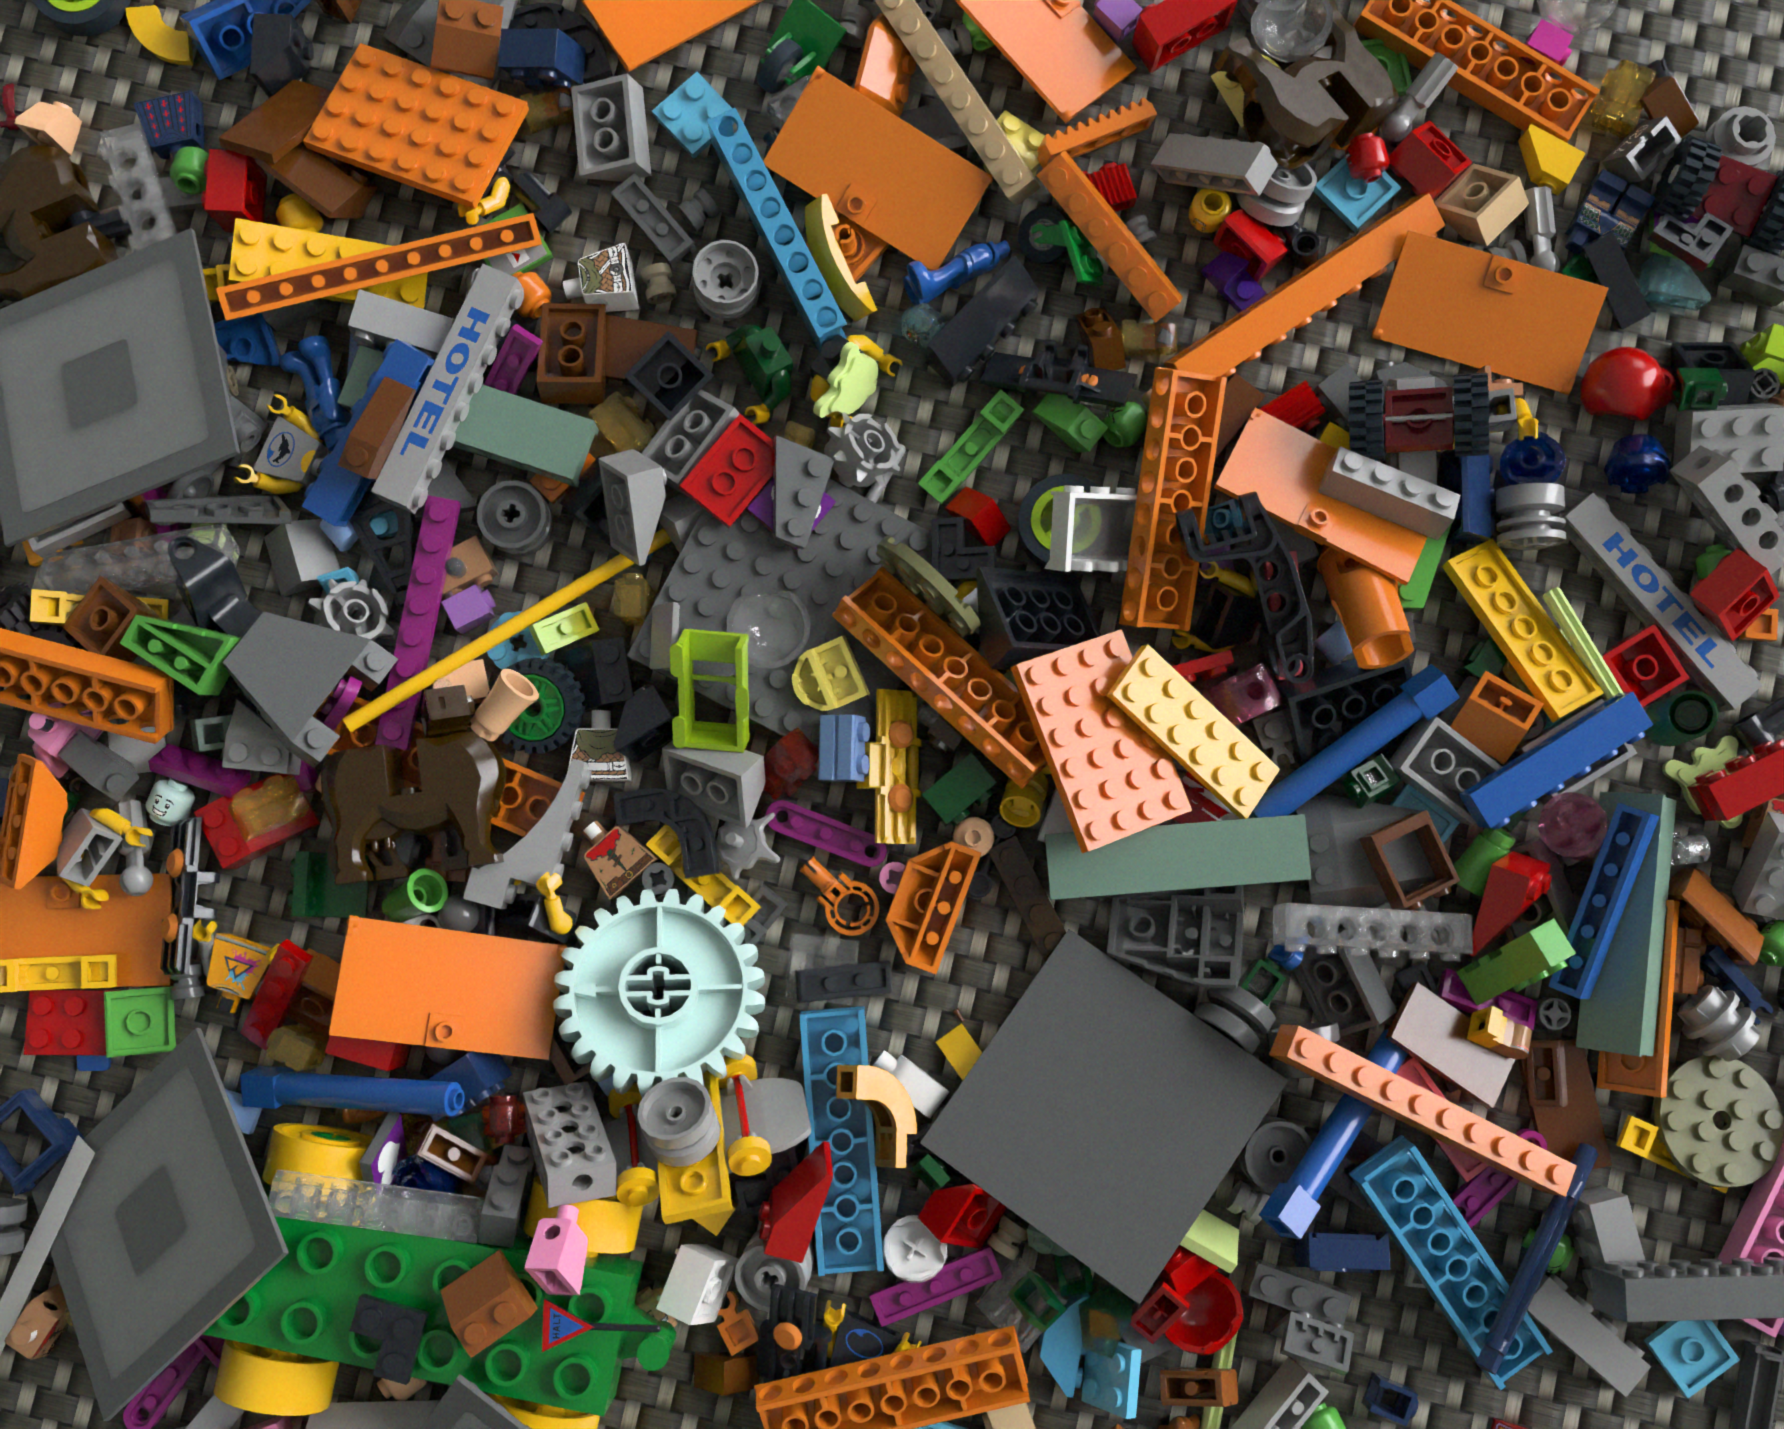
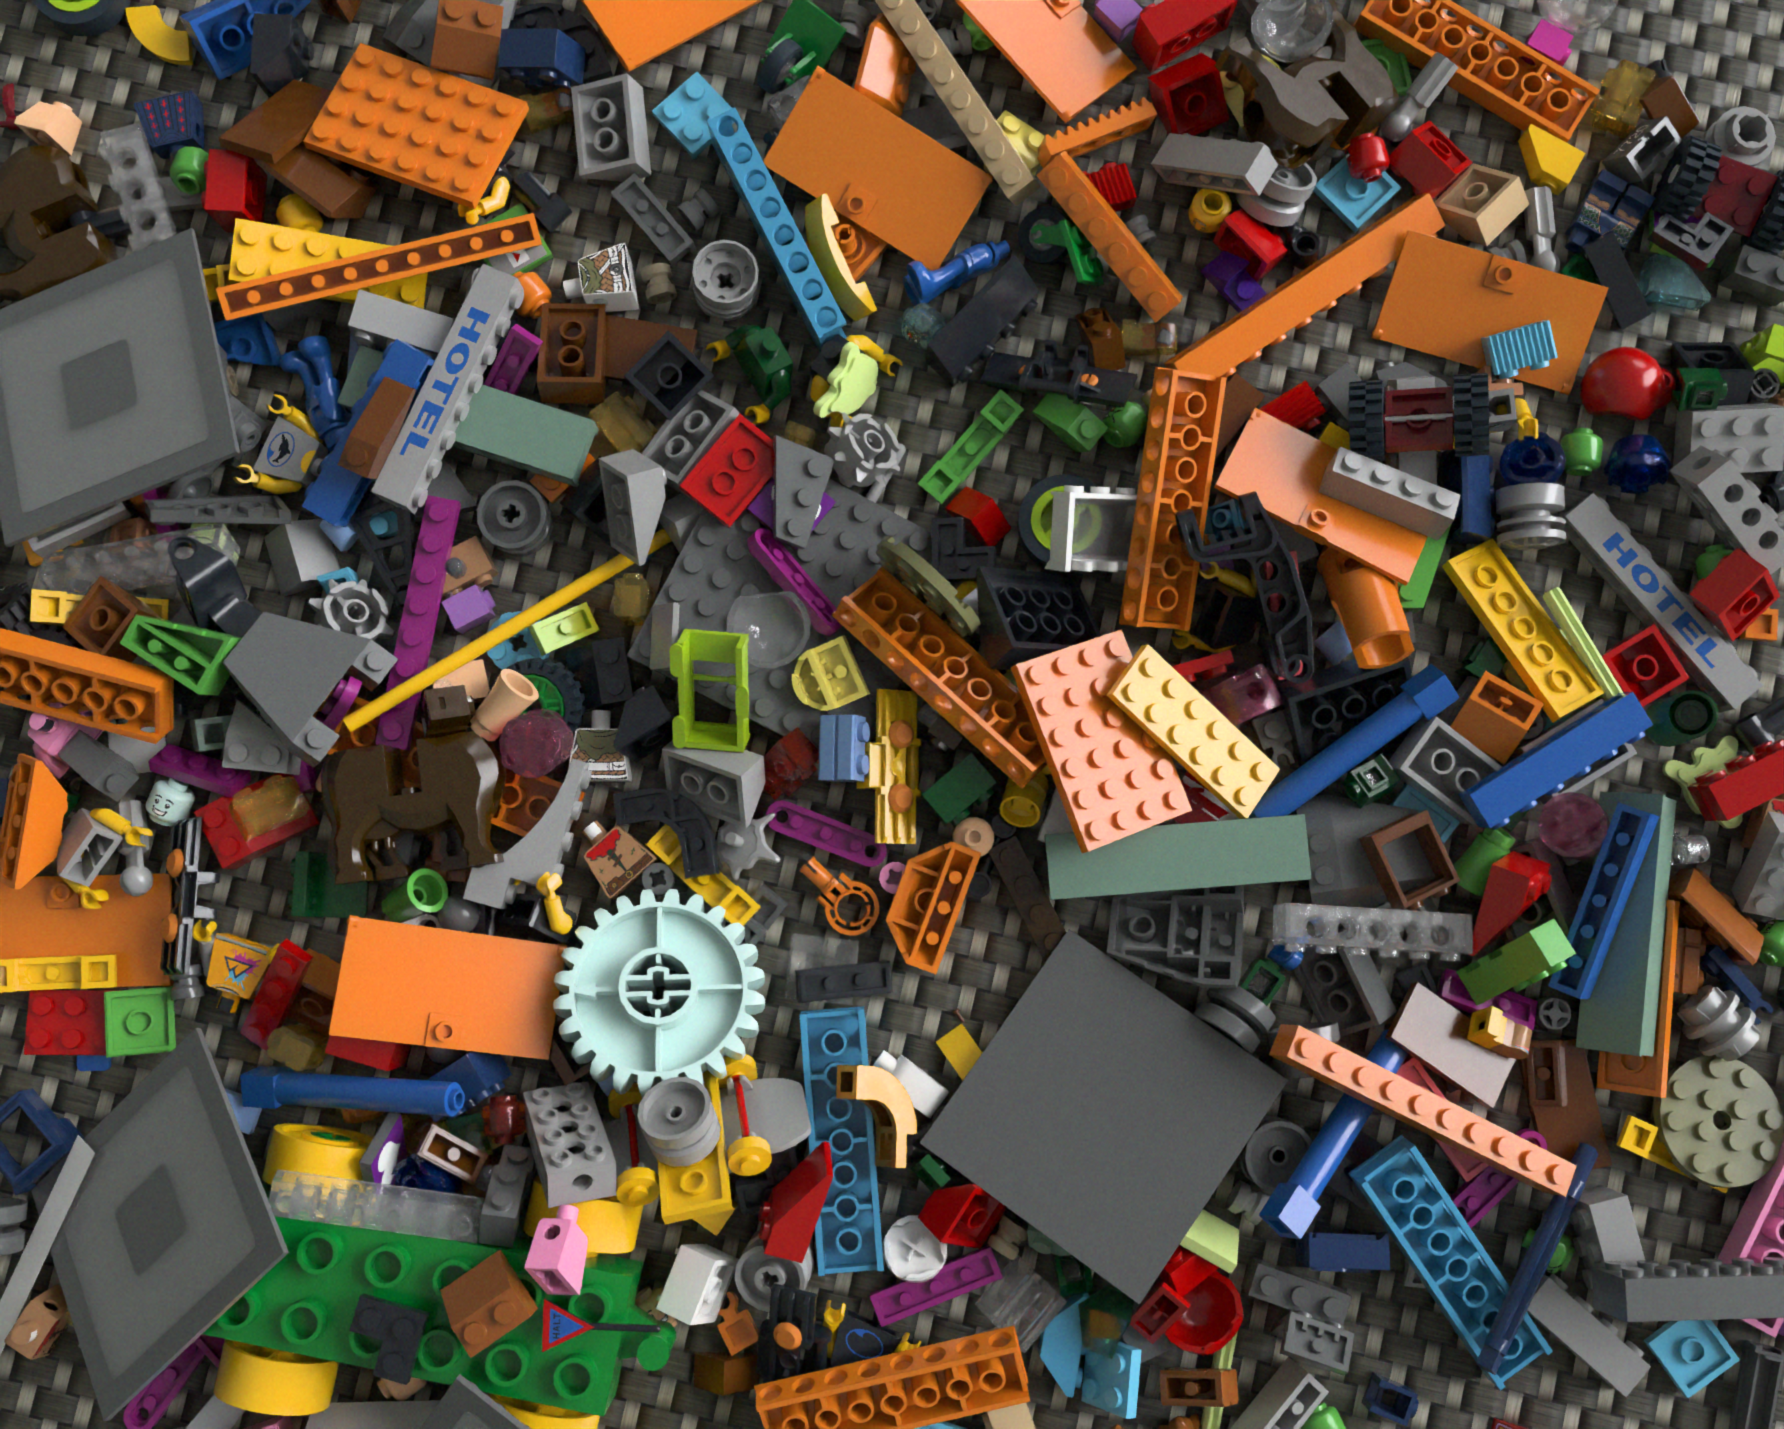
(535, 743): none -> clear pink brick
(792, 577): none -> magenta plate
(1036, 1301): dark green window -> none
(1189, 96): none -> red slope
(1518, 348): none -> medium azure brick
(1582, 452): none -> bright green head

